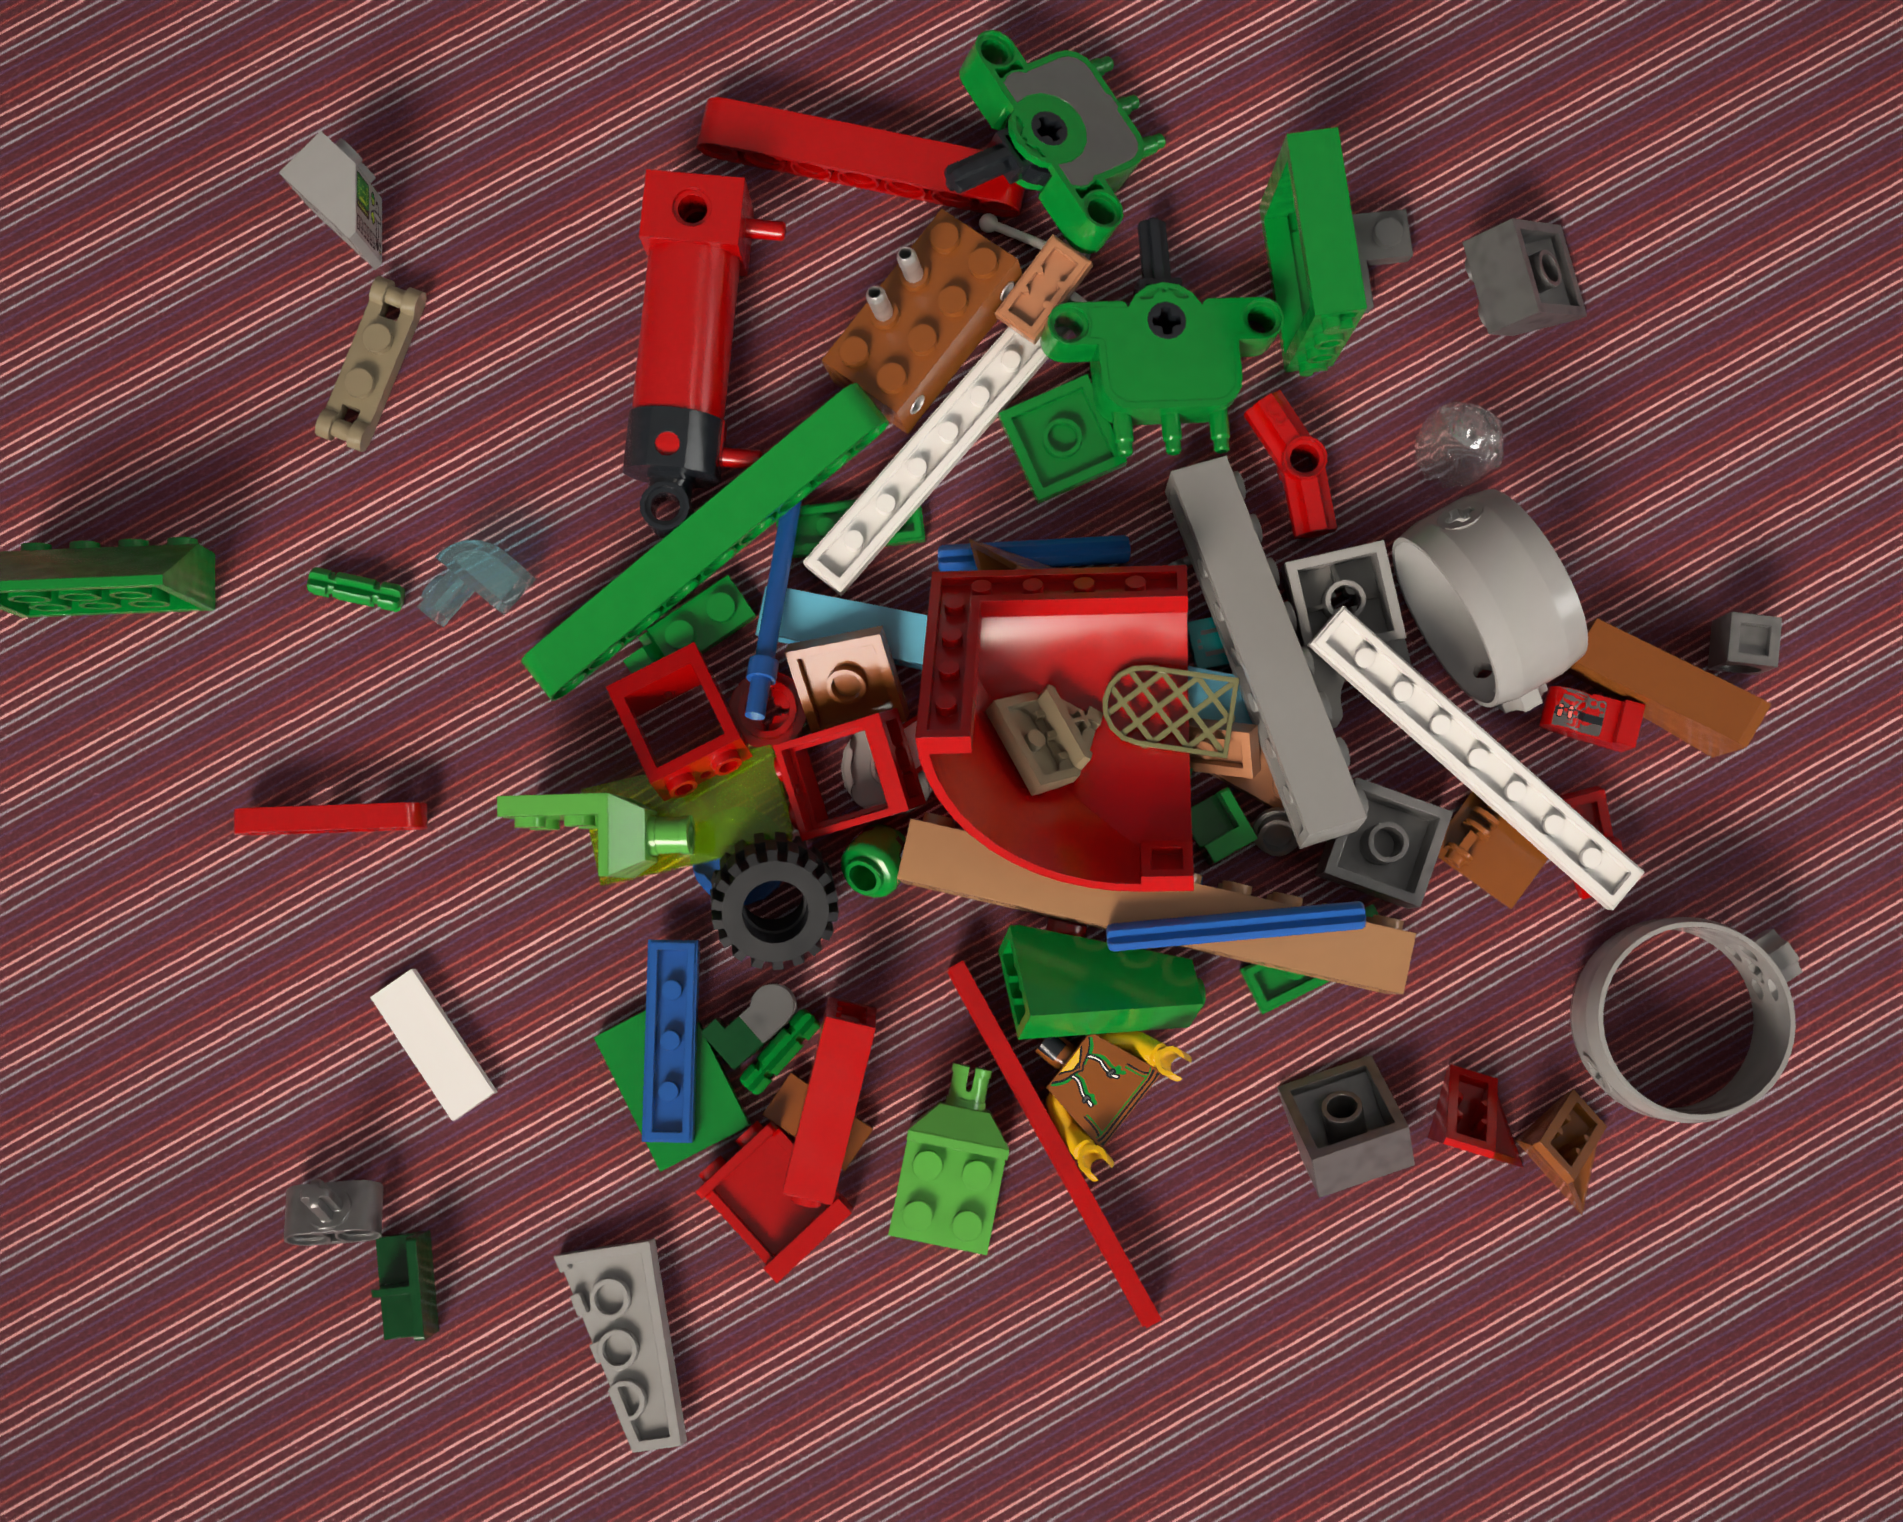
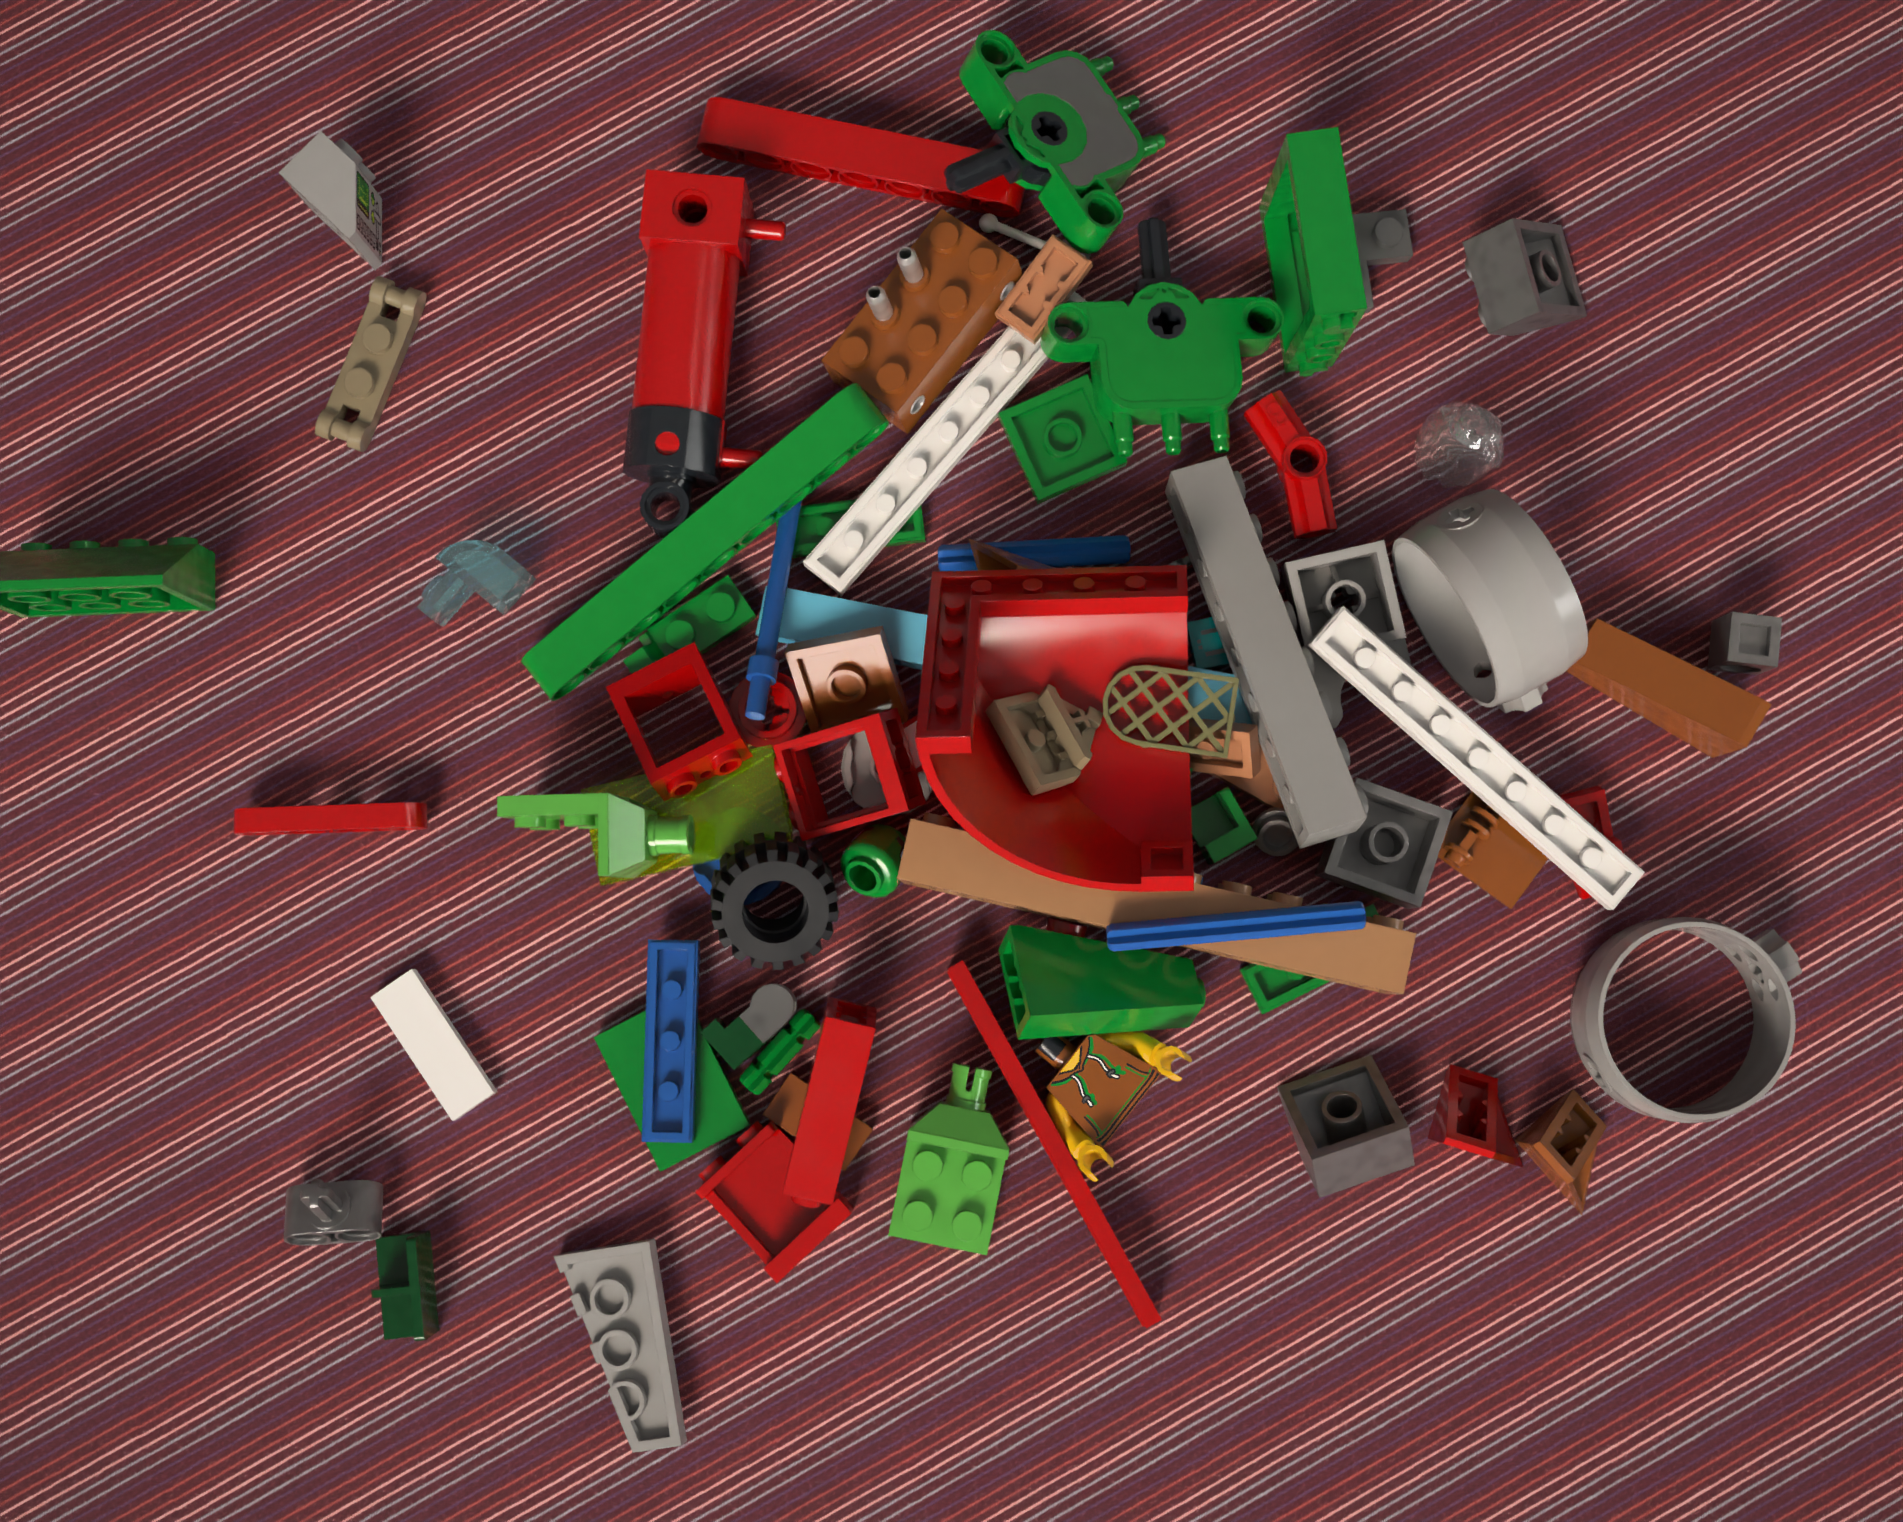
(356, 589): green axle -> none
(1592, 718): red leg -> none

